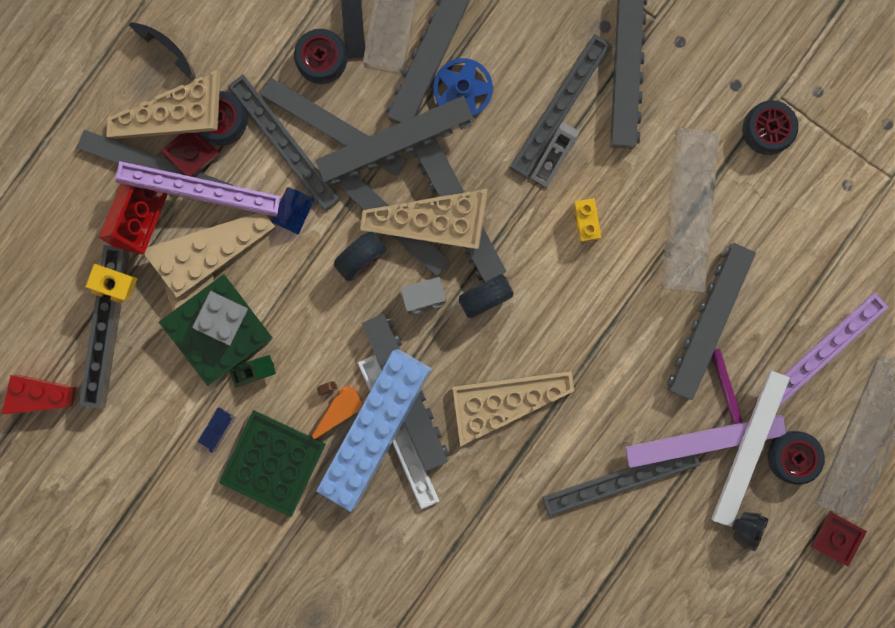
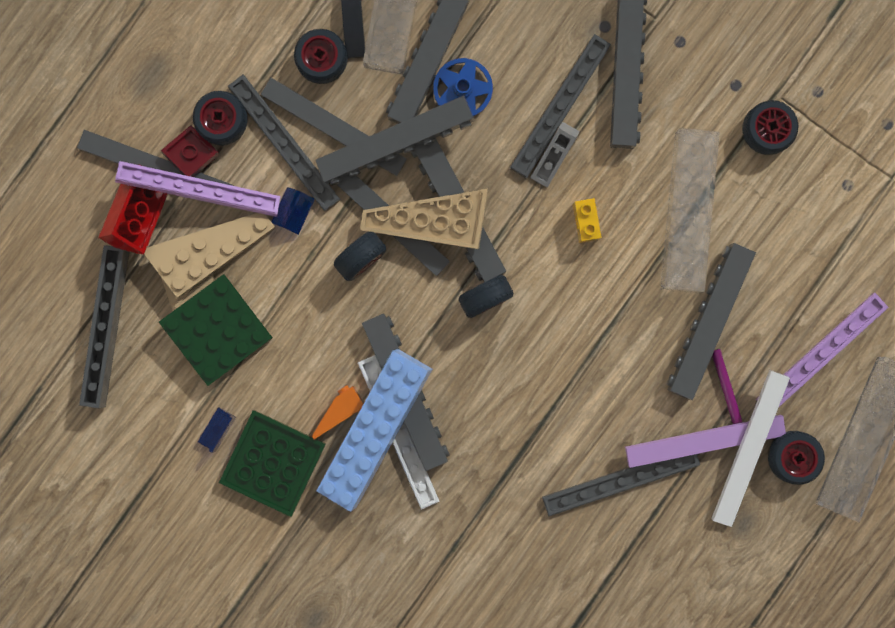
(35, 394): red wedge -> none
(123, 283): yellow brick -> none
(148, 33): black slope -> none
(174, 112): tan wing -> none
(220, 318): light grey brick -> none
(252, 371): dark green slope -> none
(326, 388): reddish brown tile -> none
(423, 295): light grey brick -> none
(496, 403): tan wing -> none
(749, 530): black cone -> none
(838, 538): dark red plate -> none

